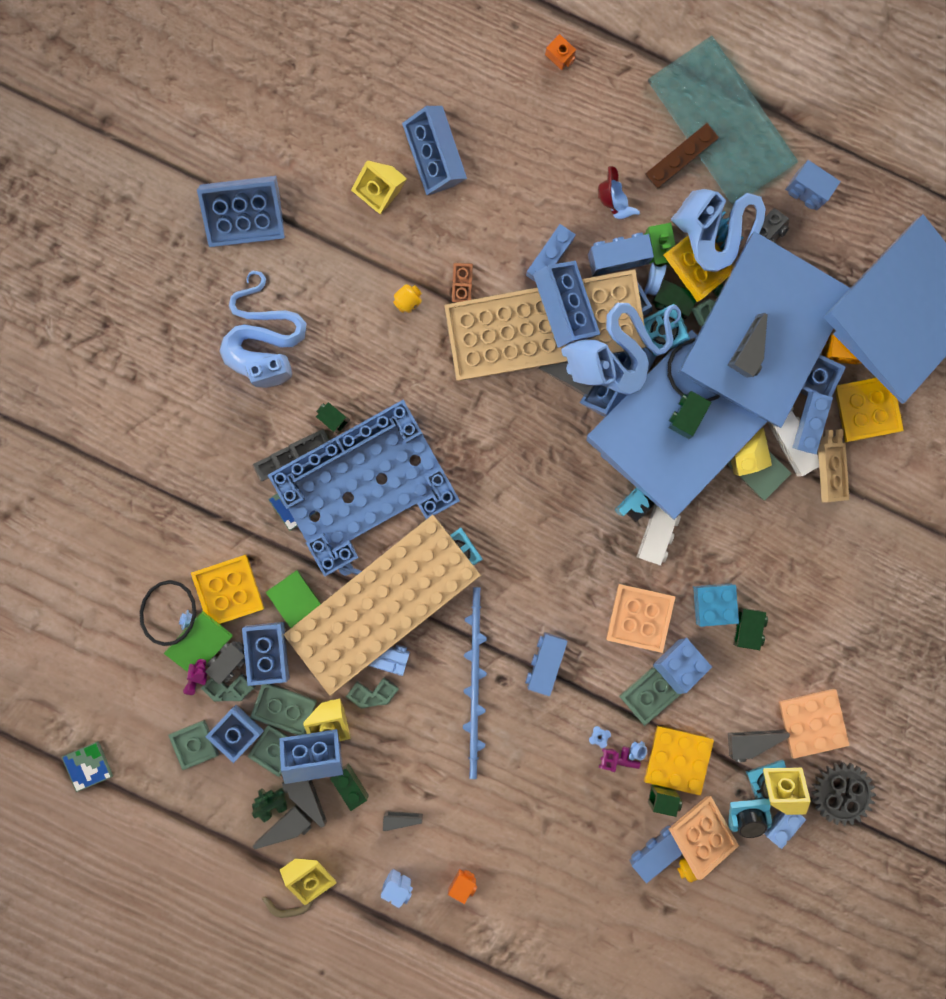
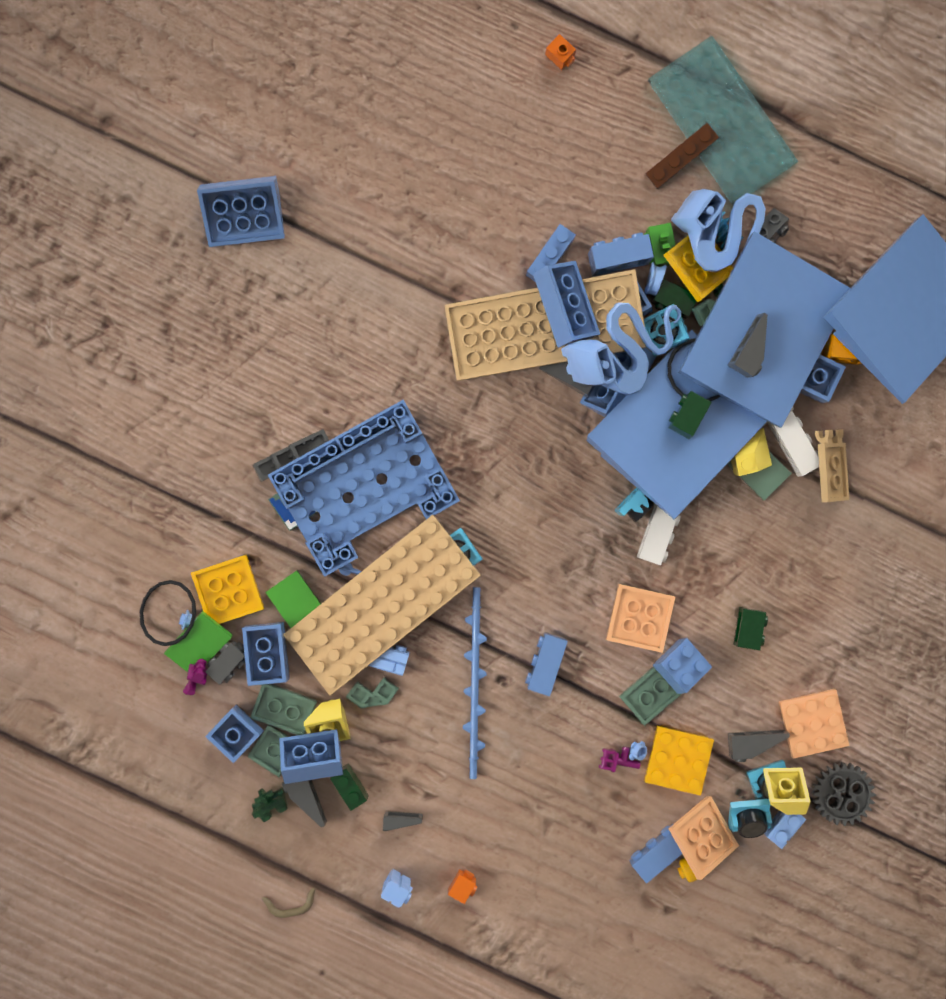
(87, 766): tile -> none
(192, 745): sand green tile -> none
(235, 692): sand green tile -> none
(262, 369): light blue hips -> none
(286, 828): dark grey slope -> none
(306, 879): light yellow slope -> none
(332, 417): dark green brick -> none
(378, 185): light yellow slope -> none
(407, 298): yellow head -> none
(434, 149): medium blue slope -> none
(462, 282): nougat slope -> none
(597, 731): light blue plate -> none
(613, 197): hair -> none
(664, 800): dark green brick -> none
(716, 605): dark azure brick -> none
(812, 185): medium blue brick -> none
(812, 422): medium blue brick -> none
(867, 410): yellow plate -> none

